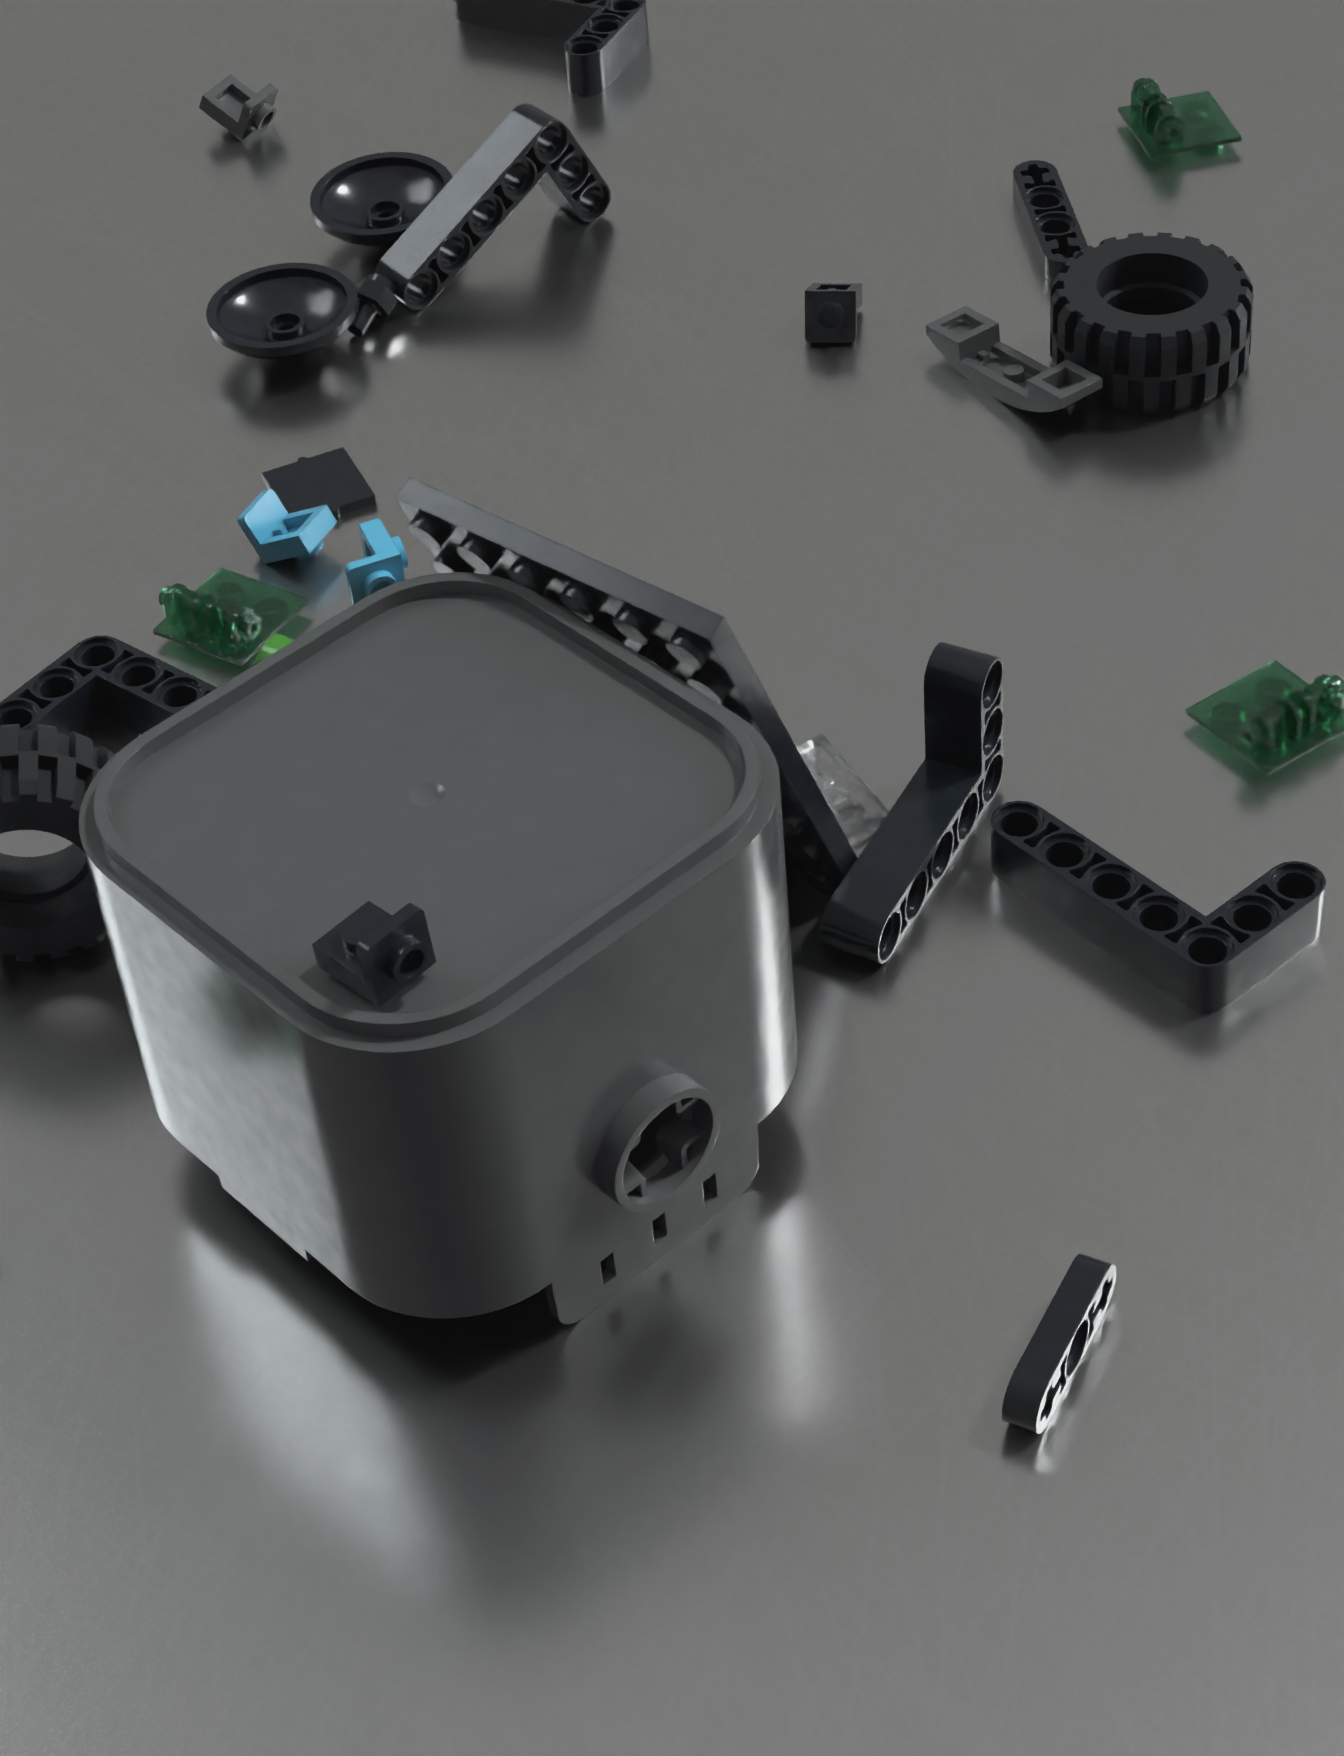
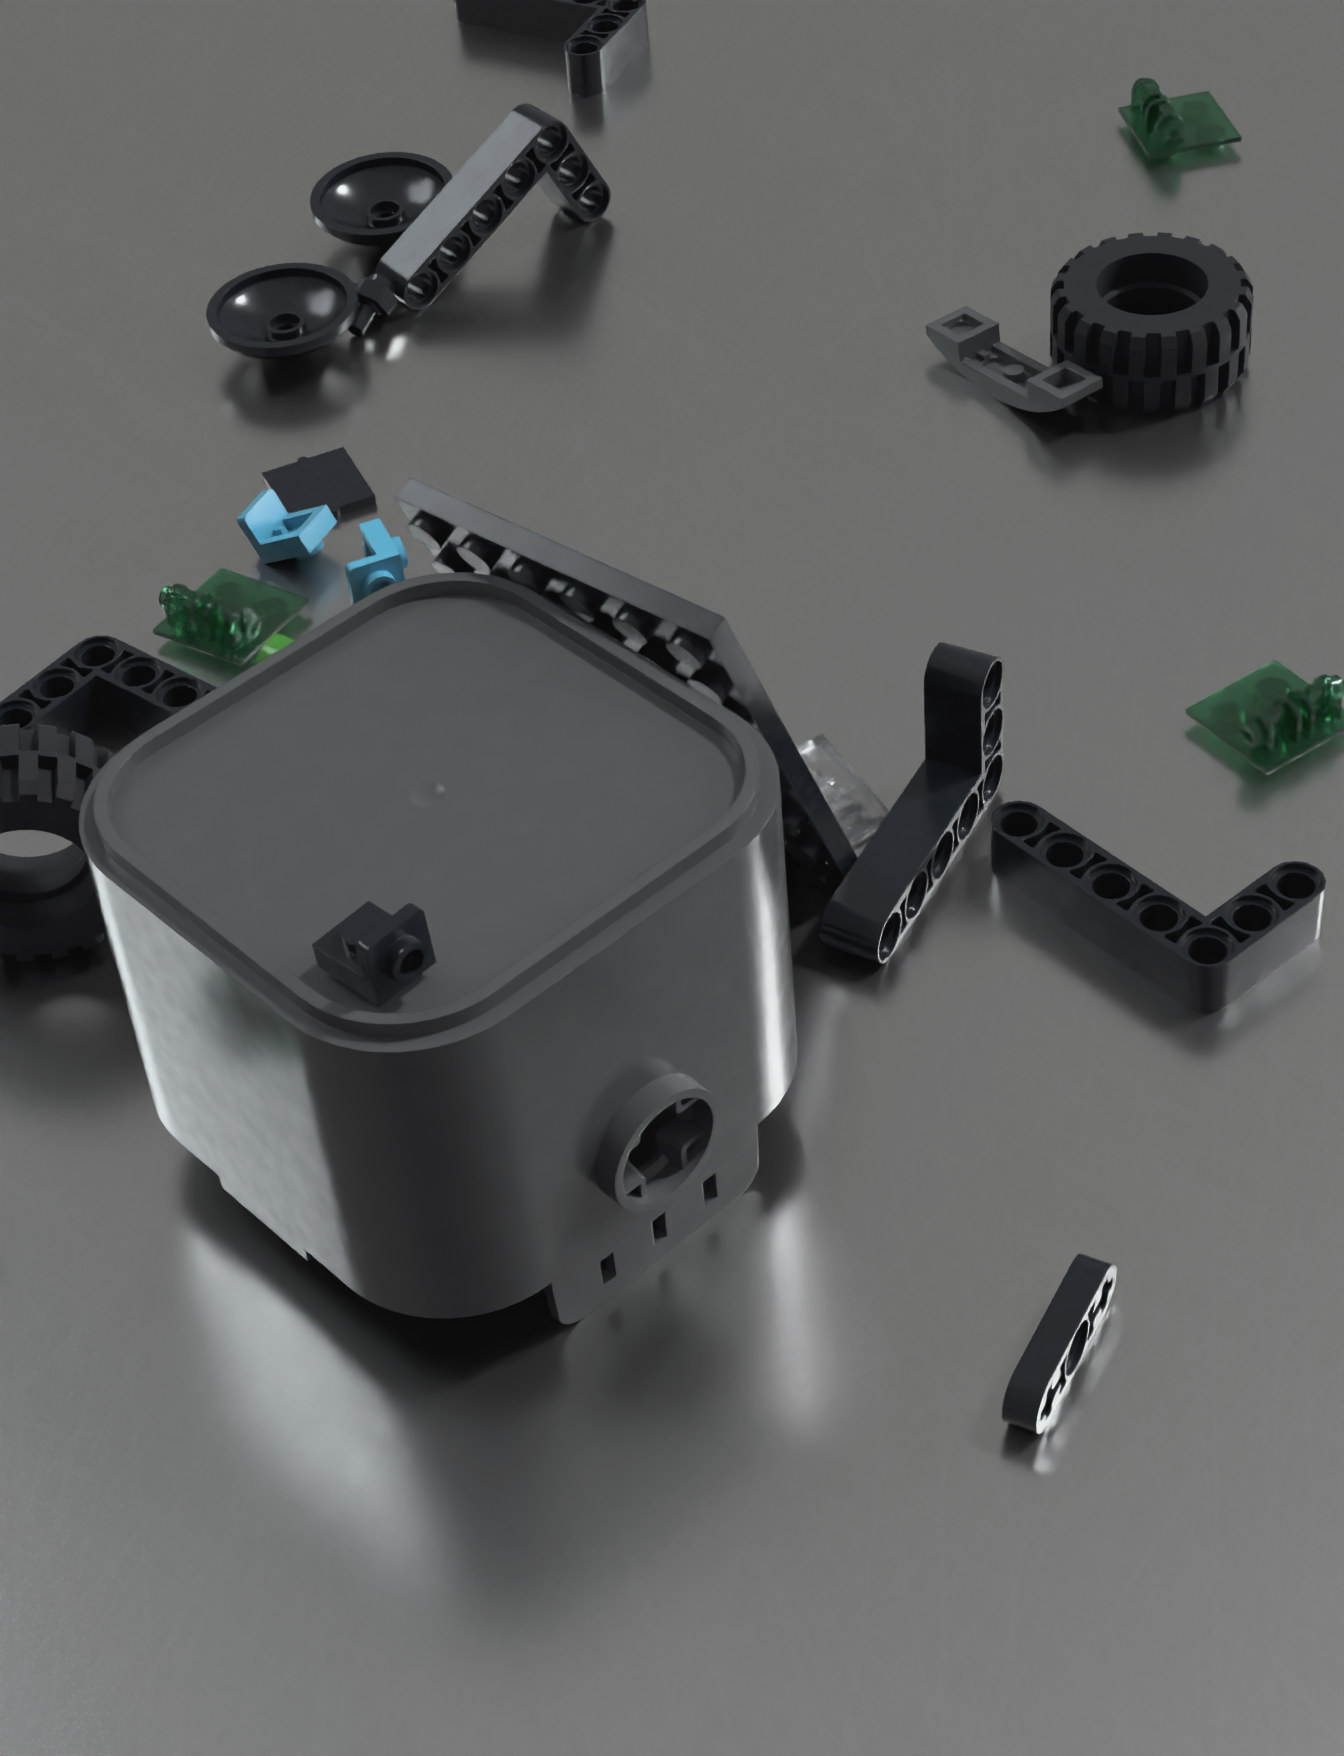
(239, 107): dark grey bracket -> none
(832, 312): black bracket -> none
(1047, 215): black beam -> none

